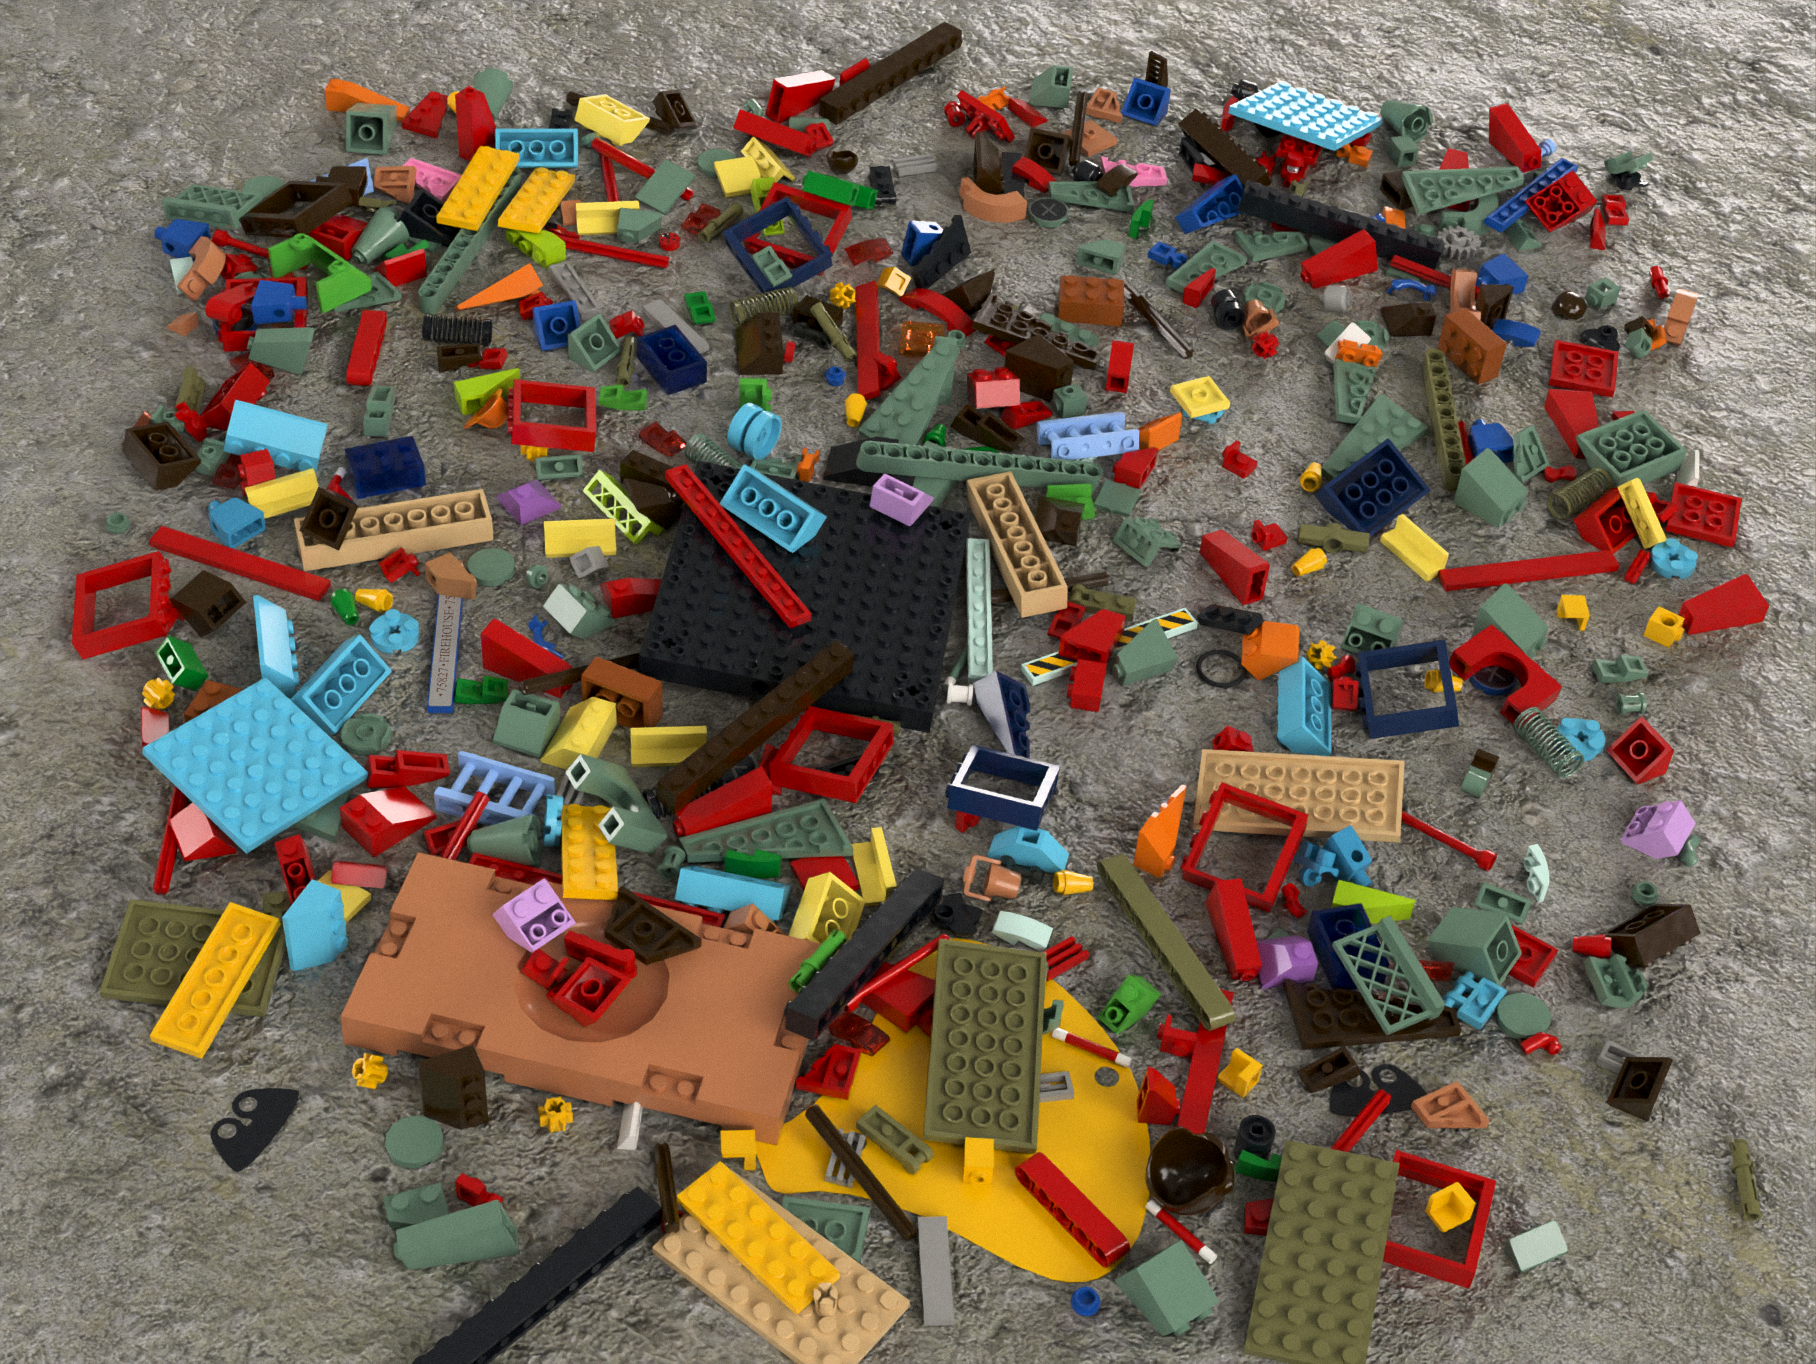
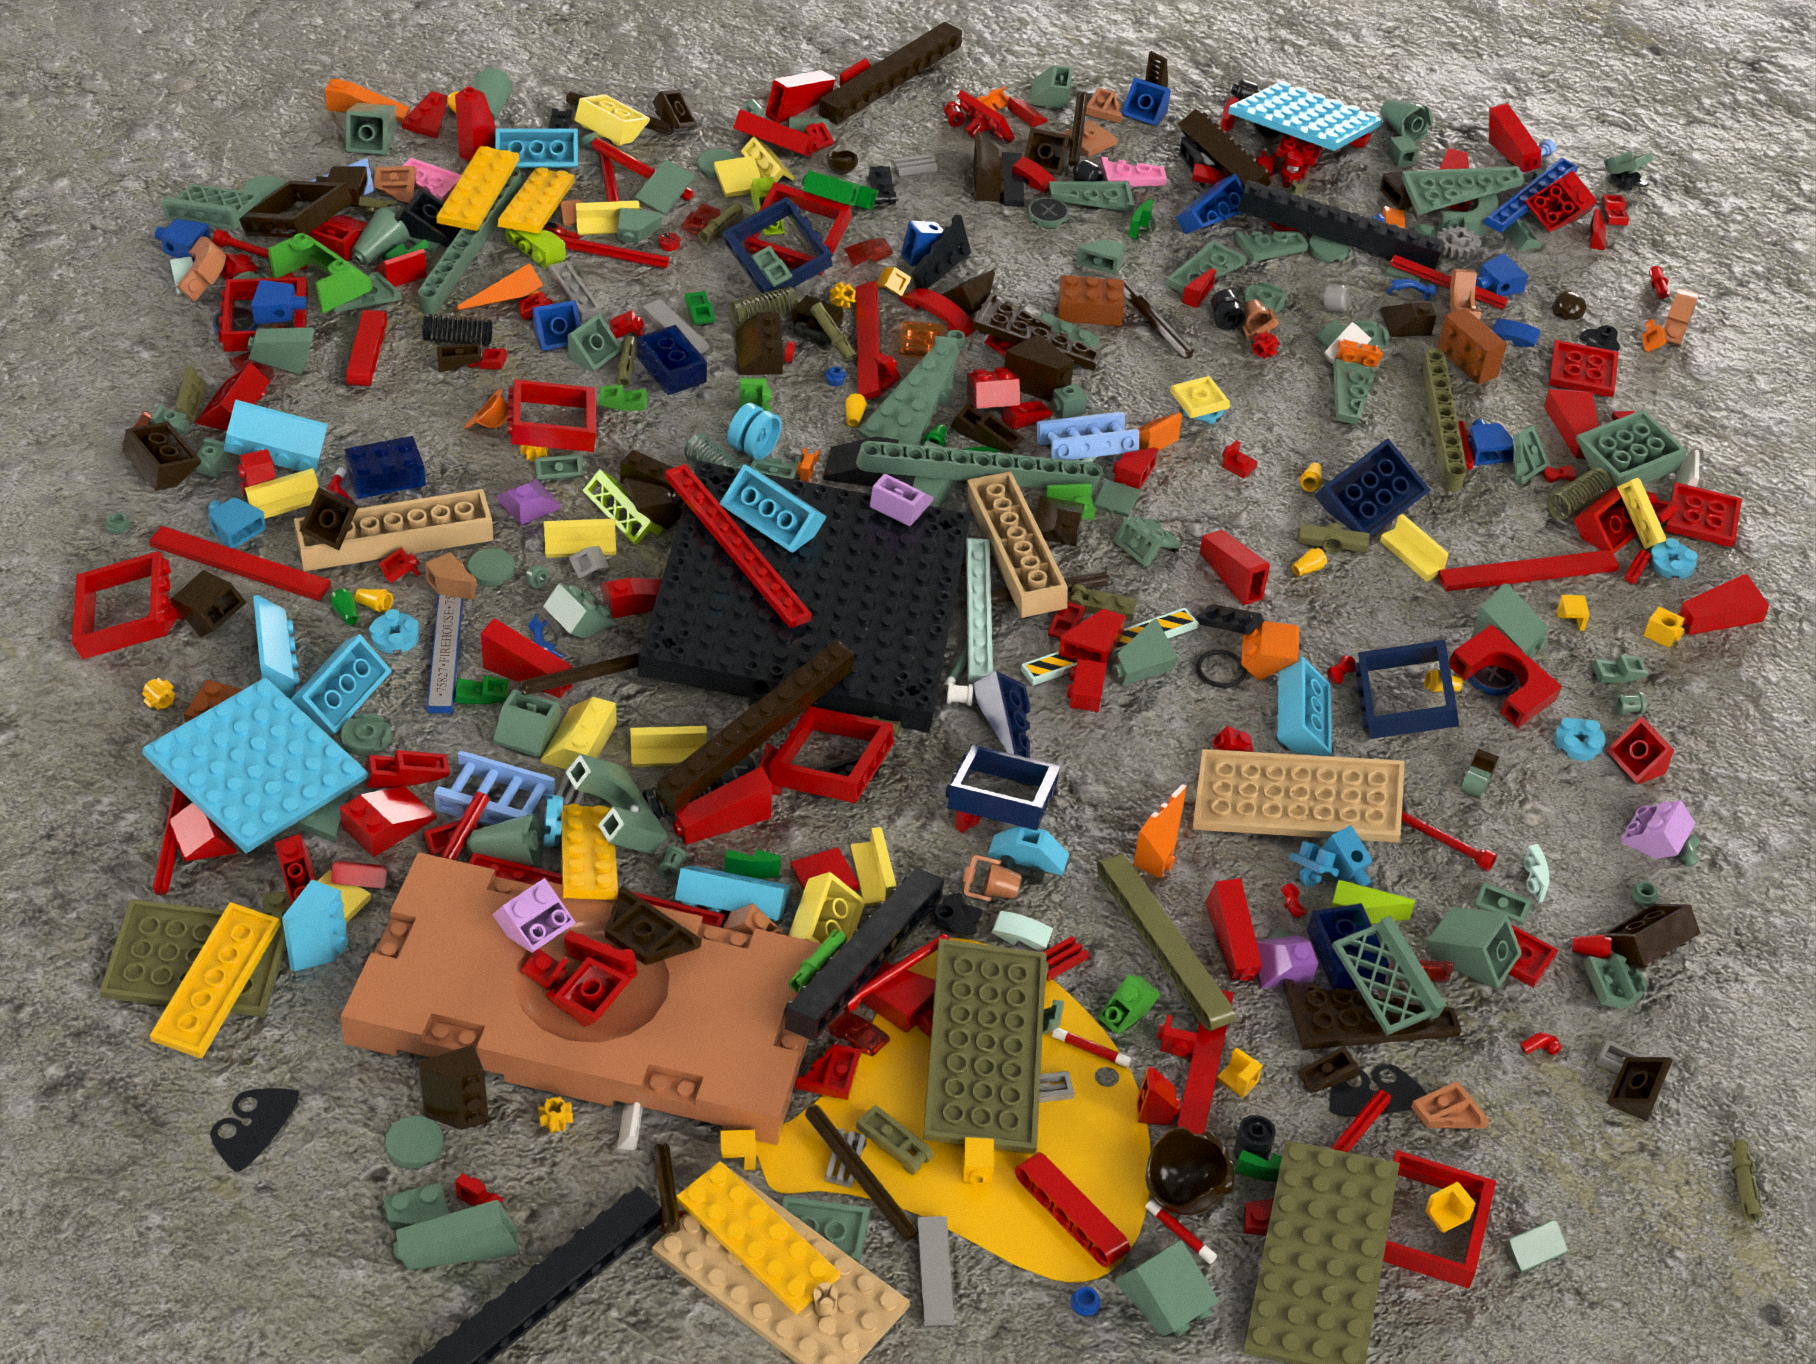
(153, 724): slope -> none
(181, 664): green brick -> none
(184, 324): nougat slope -> none
(194, 424): red plate -> none
(227, 305): red door -> none
(227, 474): clear red slope -> none
(370, 1071): yellow gear -> none
(379, 411): sand green slope -> none
(474, 392): lime slope -> none
(635, 694): dark orange brick -> none
(661, 440): clear red slope -> none
(791, 833): sand green wing -> none
(992, 207): nougat arch -> none
(1069, 882): yellow cone -> none
(1115, 179): dark brown slope -> none
(1119, 366): red slope -> none
(1166, 254): blue plate -> none
(1260, 806): red window -> none
(1267, 536): red bracket -> none
(1320, 655): yellow gear -> none
(1341, 262): red slope -> none
(1344, 694): red bracket -> none
(1357, 155): orange plate -> none
(1371, 630): sand green slope -> none
(1381, 421): sand green wing -> none
(1481, 1002): medium azure plate -> none
(1490, 490): sand green slope -> none
(1493, 302): dark brown slope -> none
(1522, 1015): sand green tile -> none
(1565, 760): sand green piece -> none
(1598, 297): sand green brick -> none
(1639, 338): sand green leg -> none

